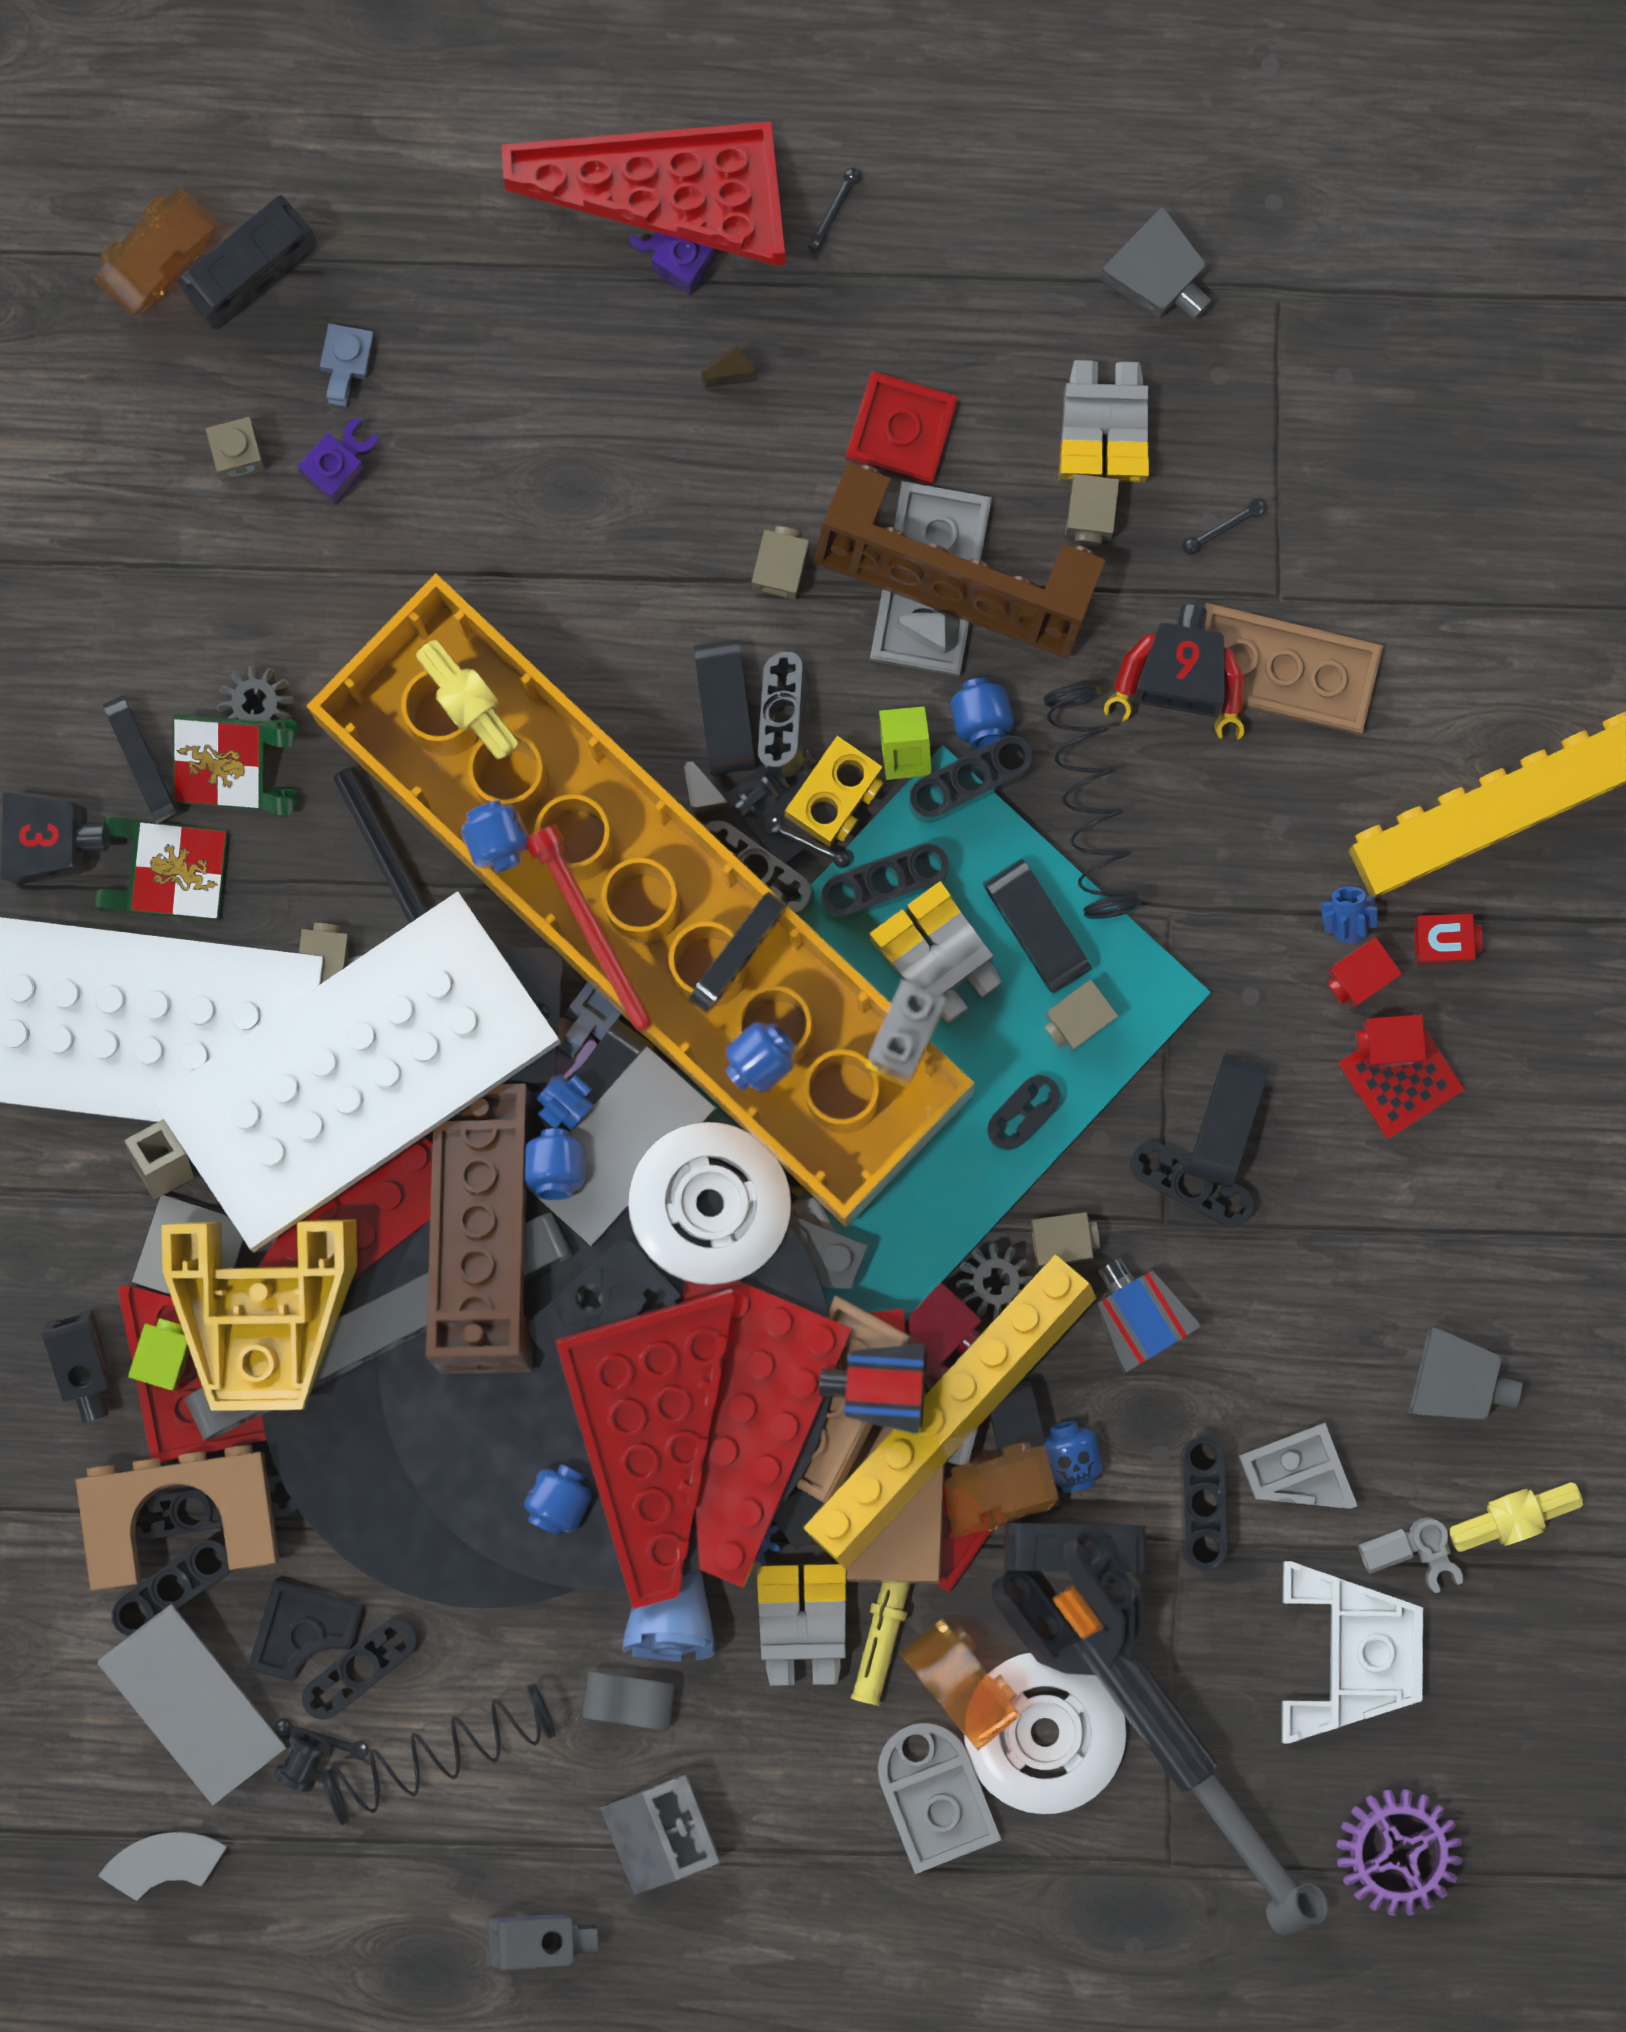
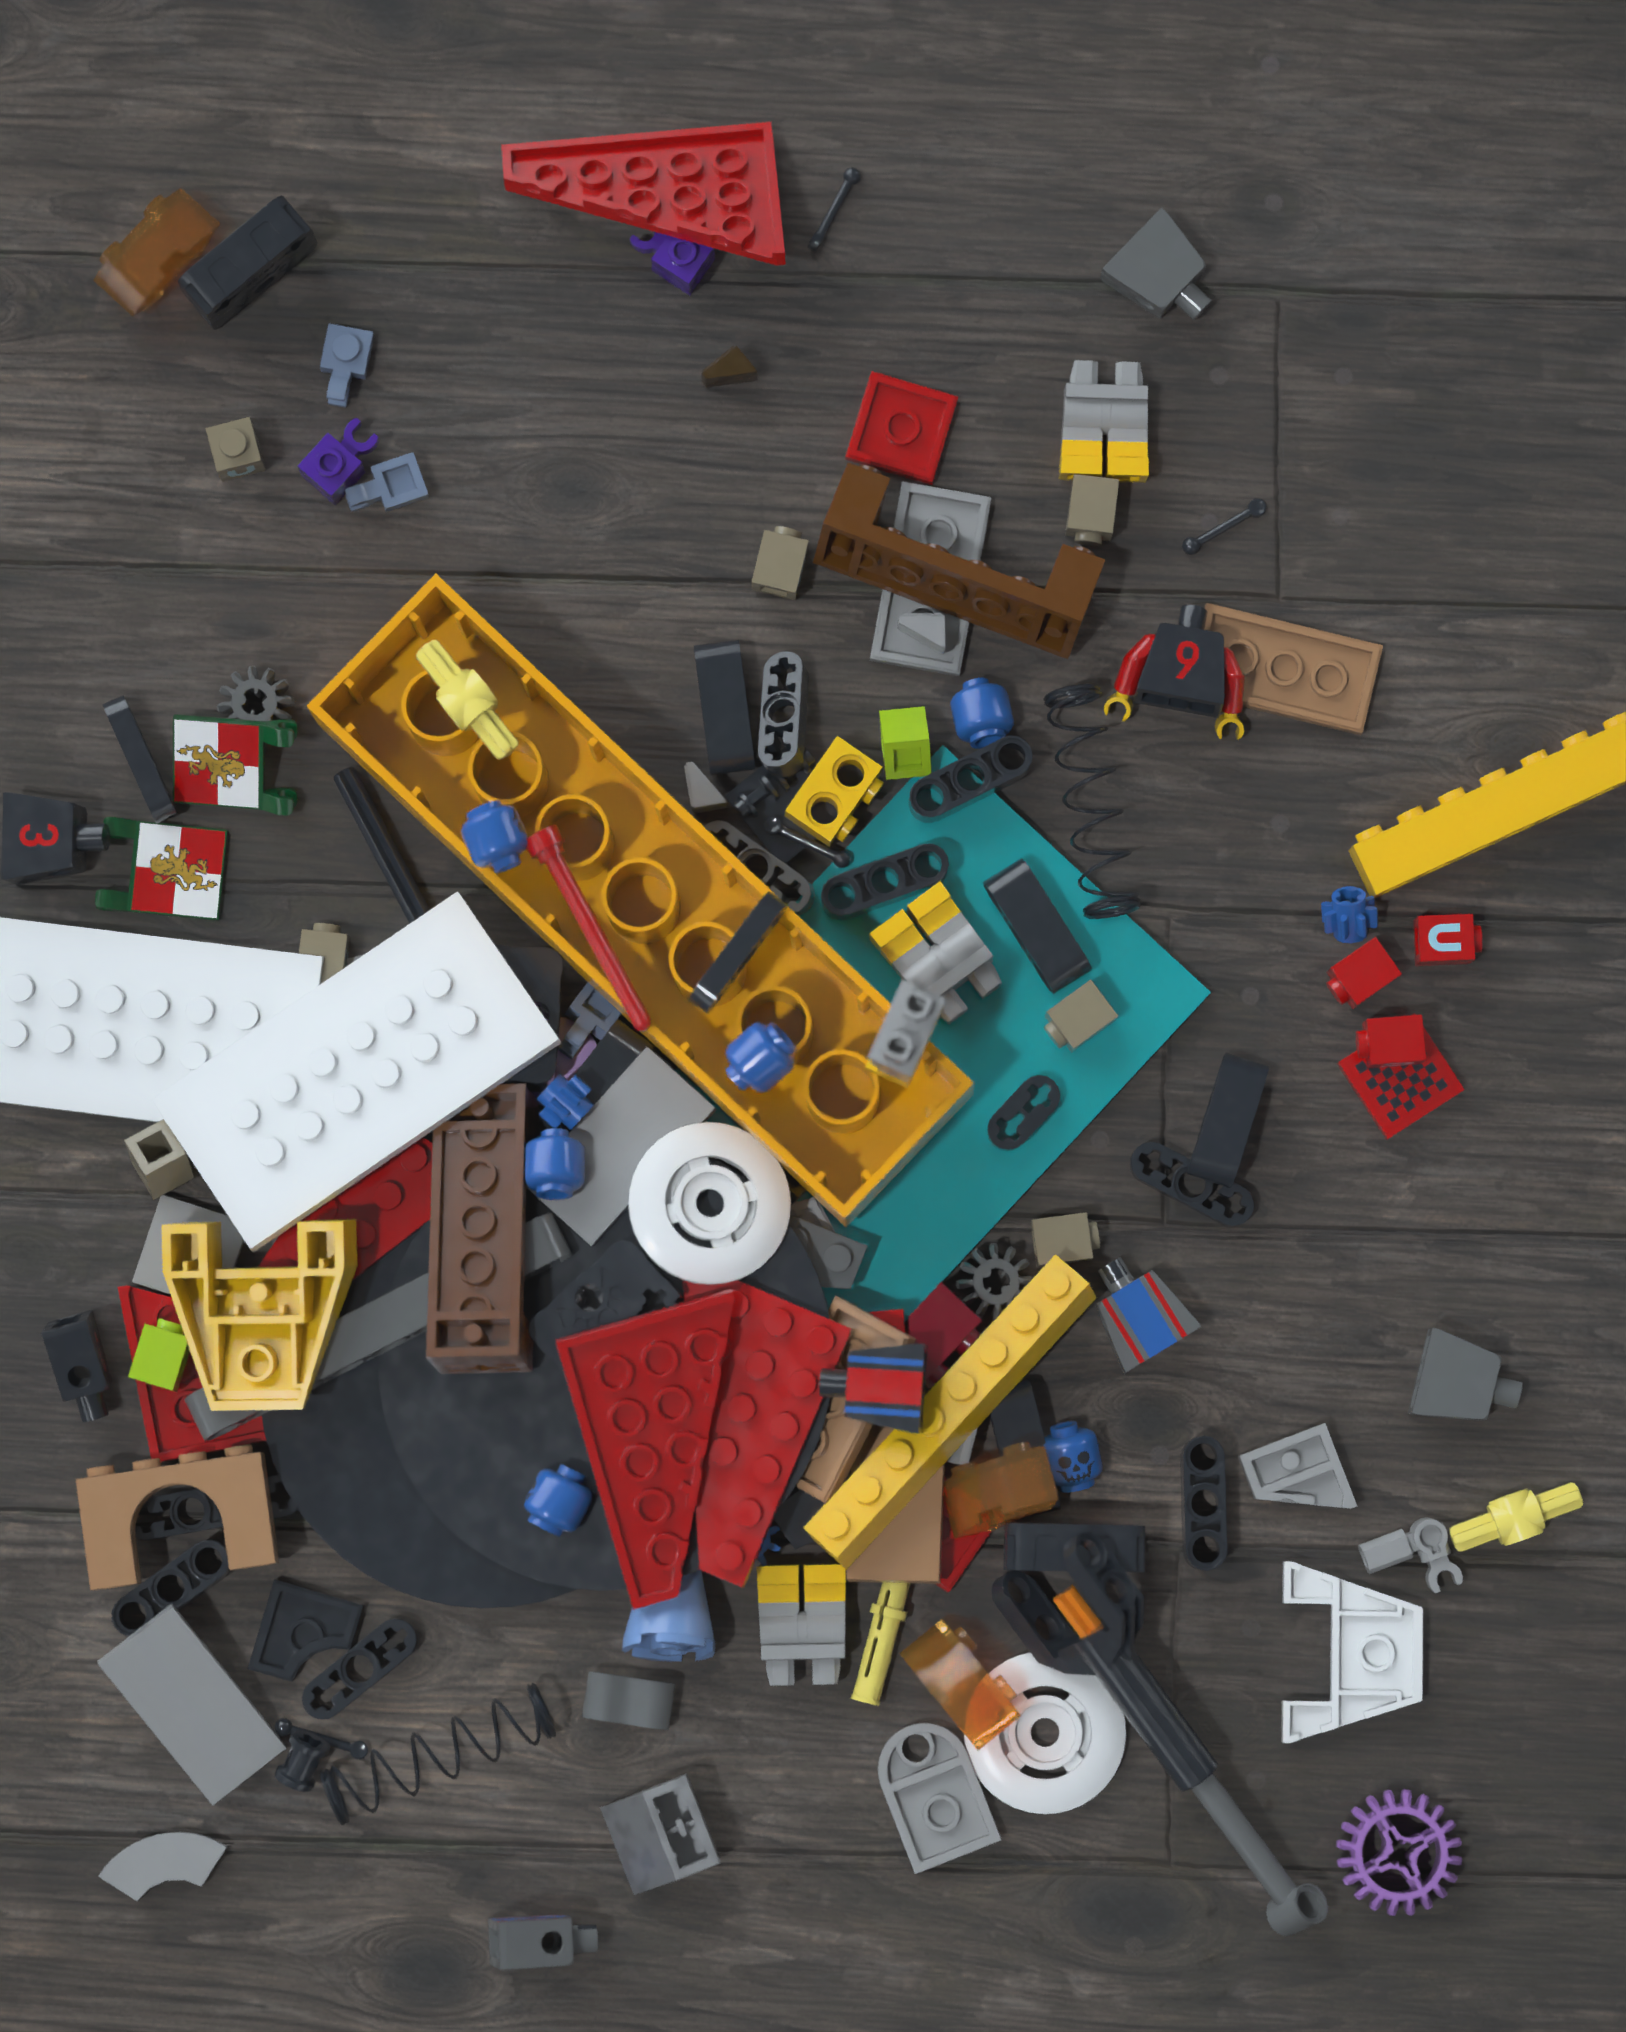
(394, 483): none -> sand blue plate

